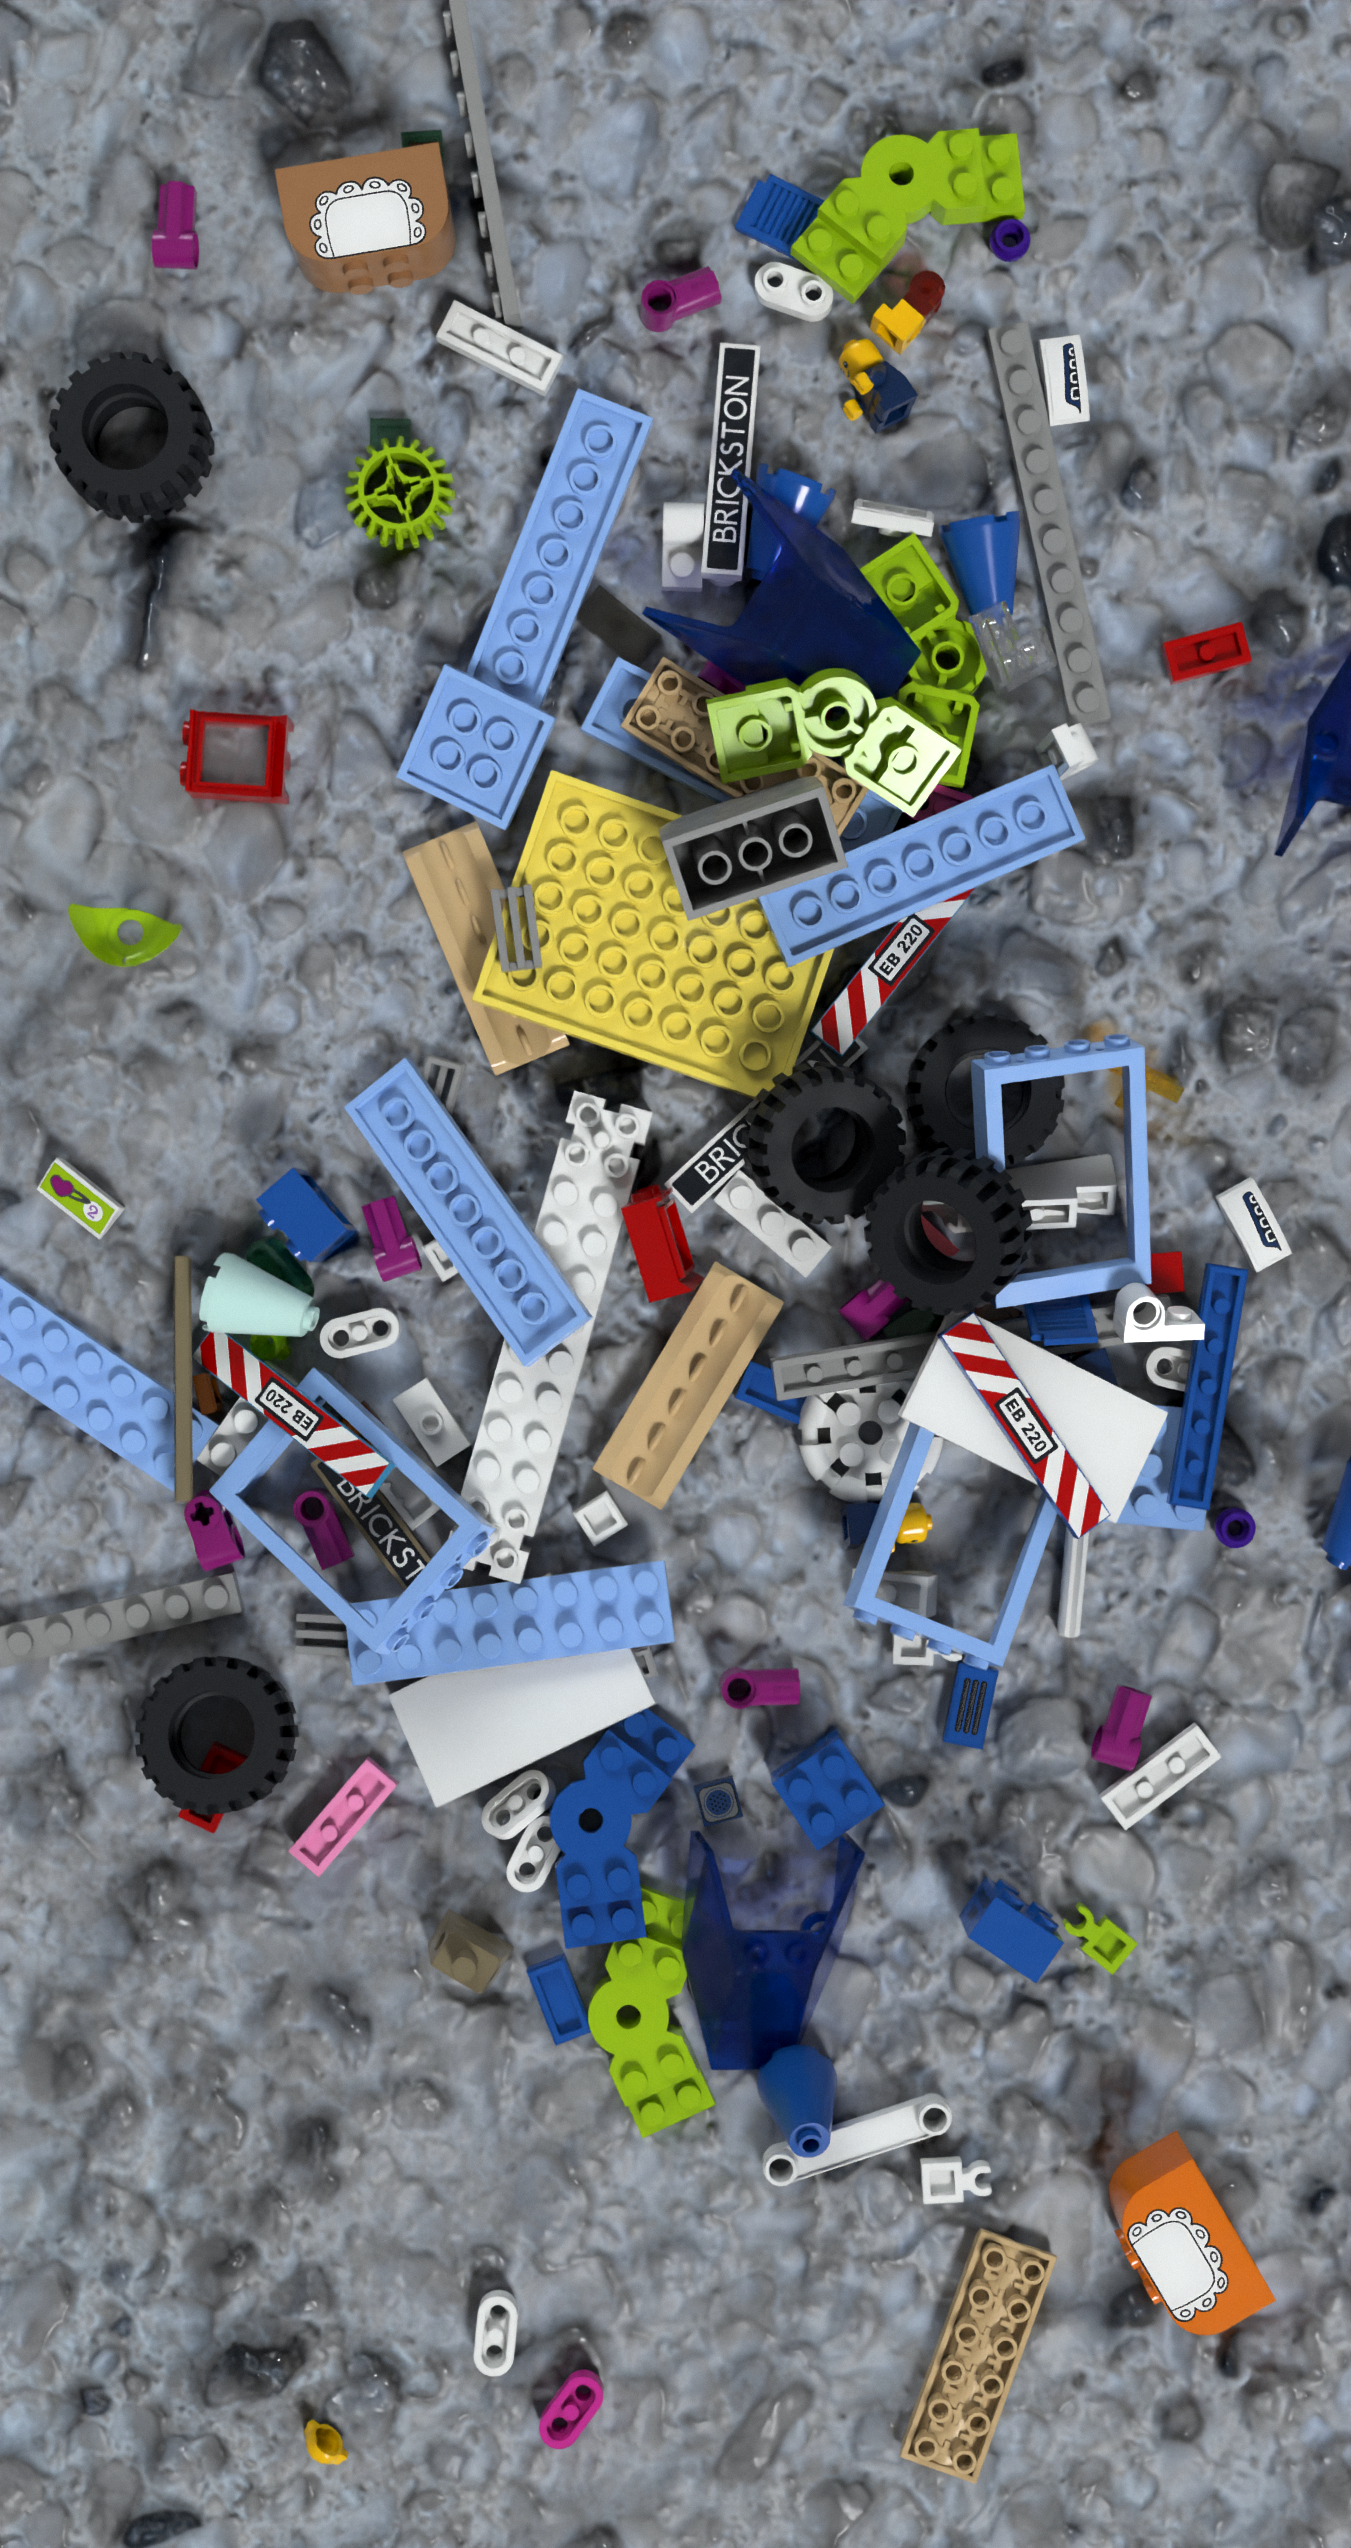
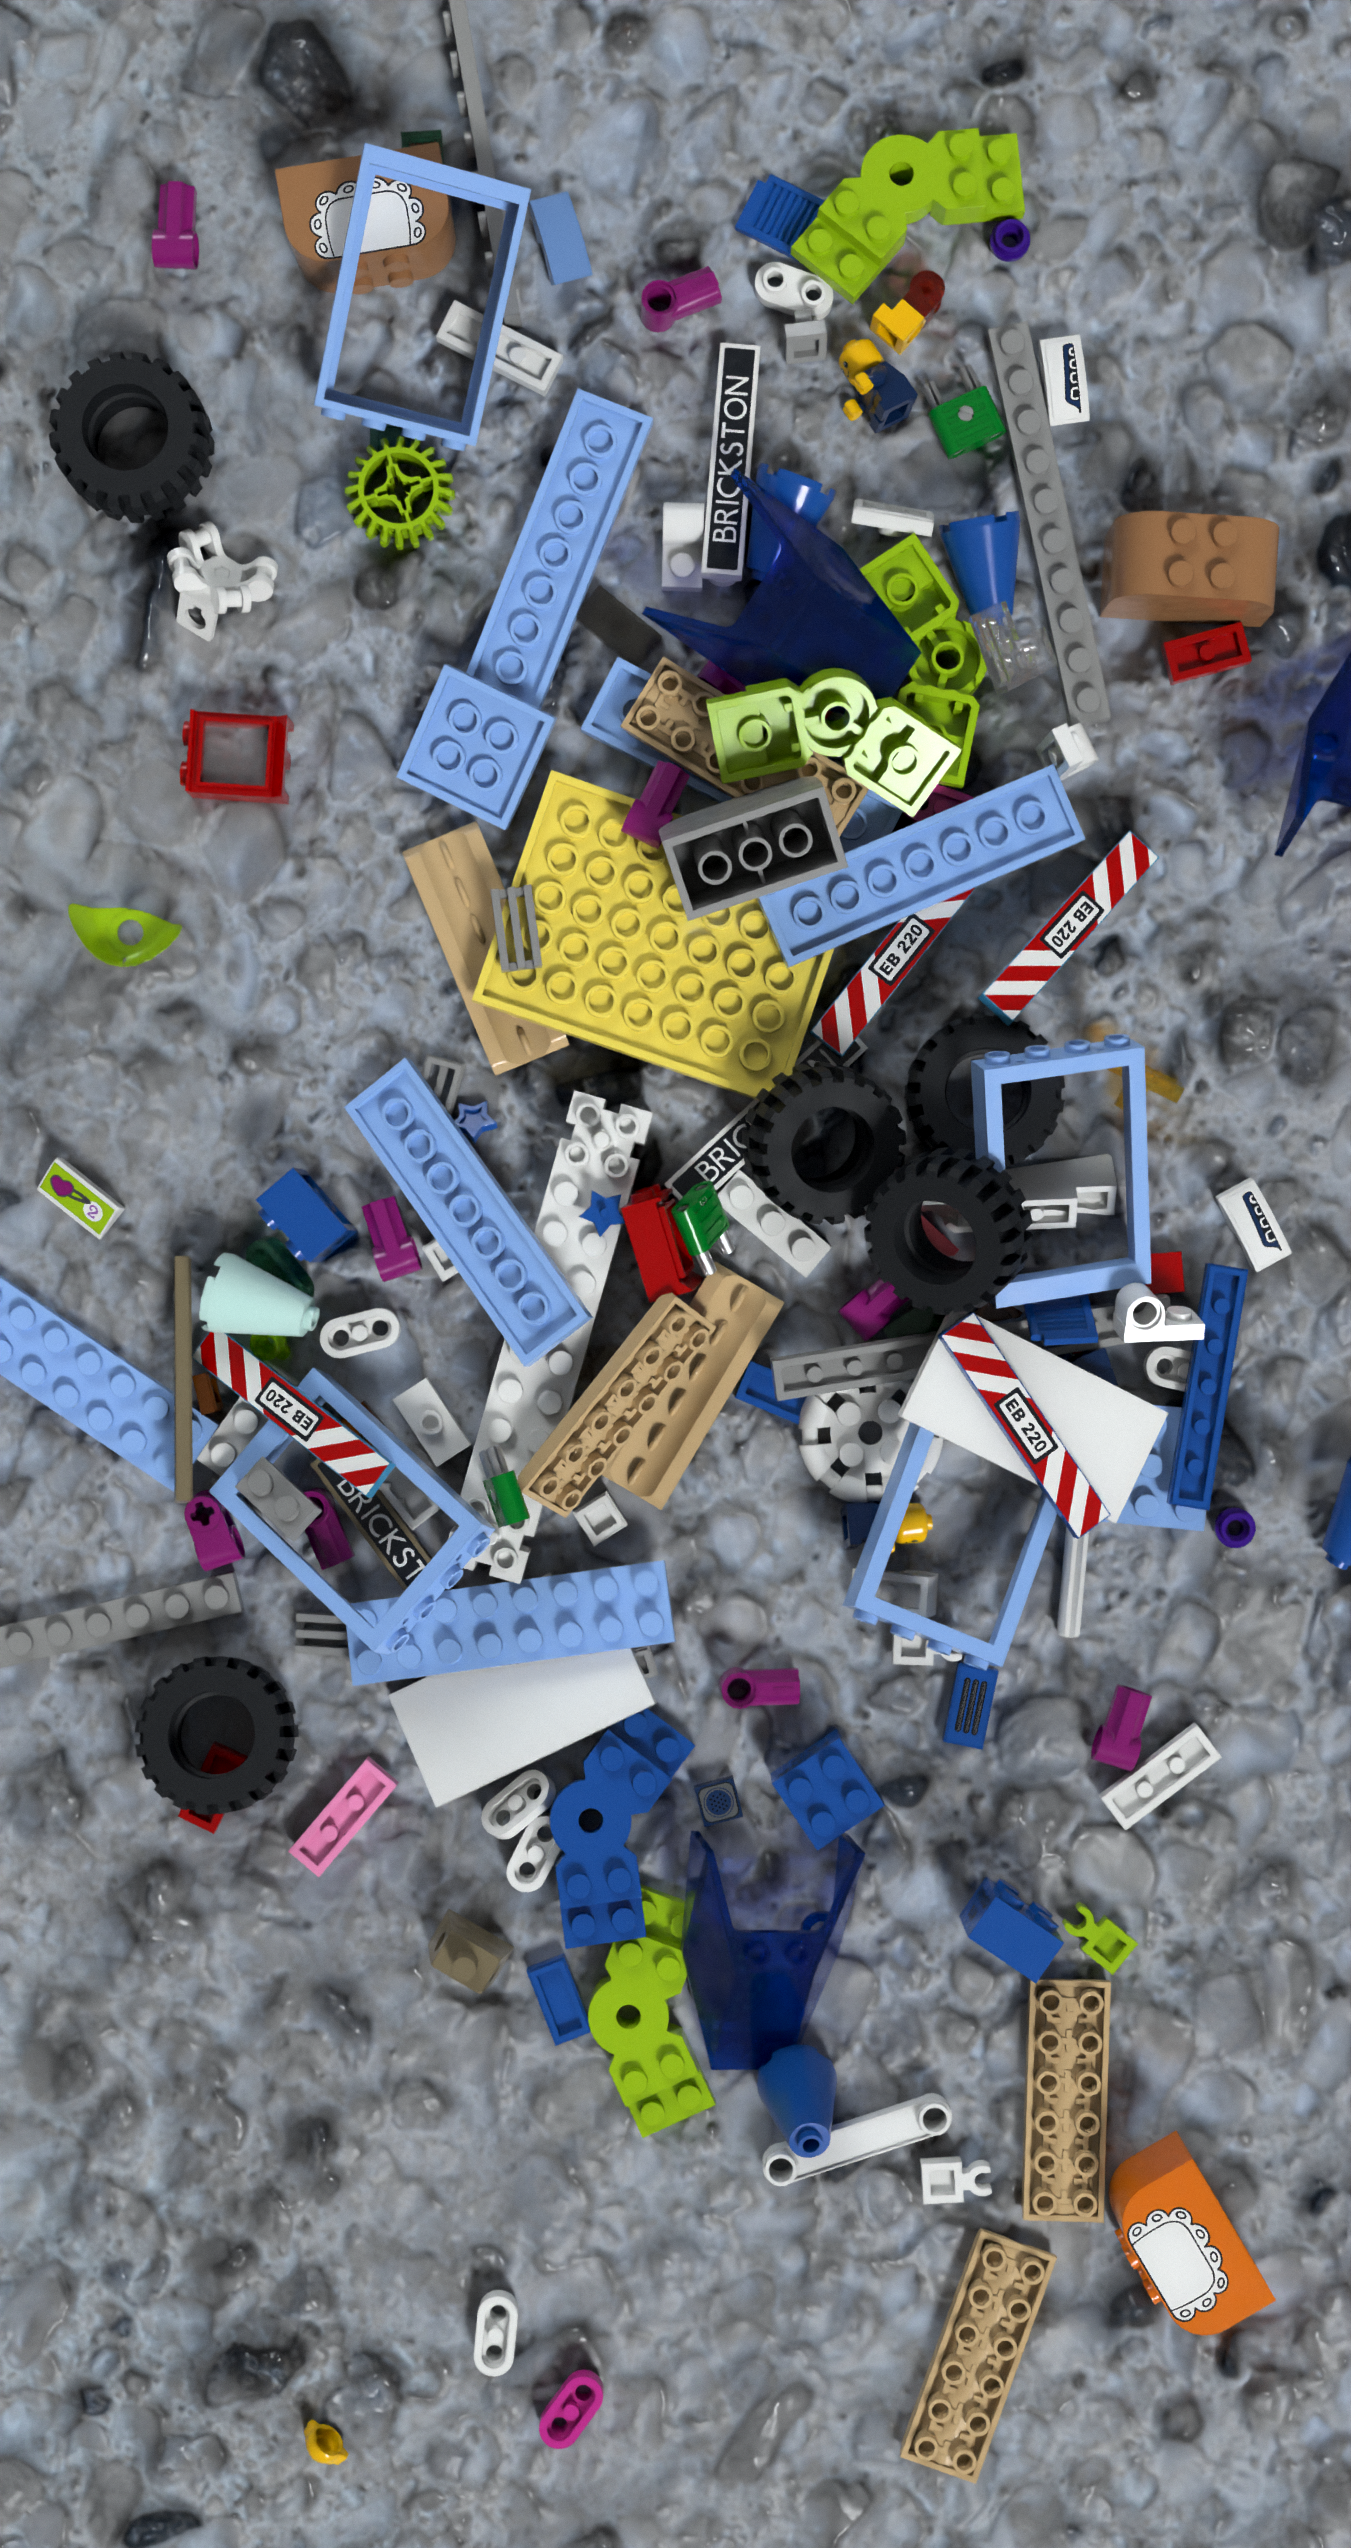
(216, 581): none -> white piece
(278, 1498): none -> light grey plate
(453, 182): none -> light blue window
(475, 1120): none -> piece
(502, 1488): none -> green piece
(560, 238): none -> medium blue slope
(603, 1212): none -> blue piece
(615, 1404): none -> tan plate
(656, 803): none -> magenta piece
(702, 1223): none -> green piece
(805, 339): none -> light grey tile
(965, 420): none -> green piece
(1066, 2100): none -> tan plate
(1068, 928): none -> tile
(1190, 568): none -> medium nougat brick

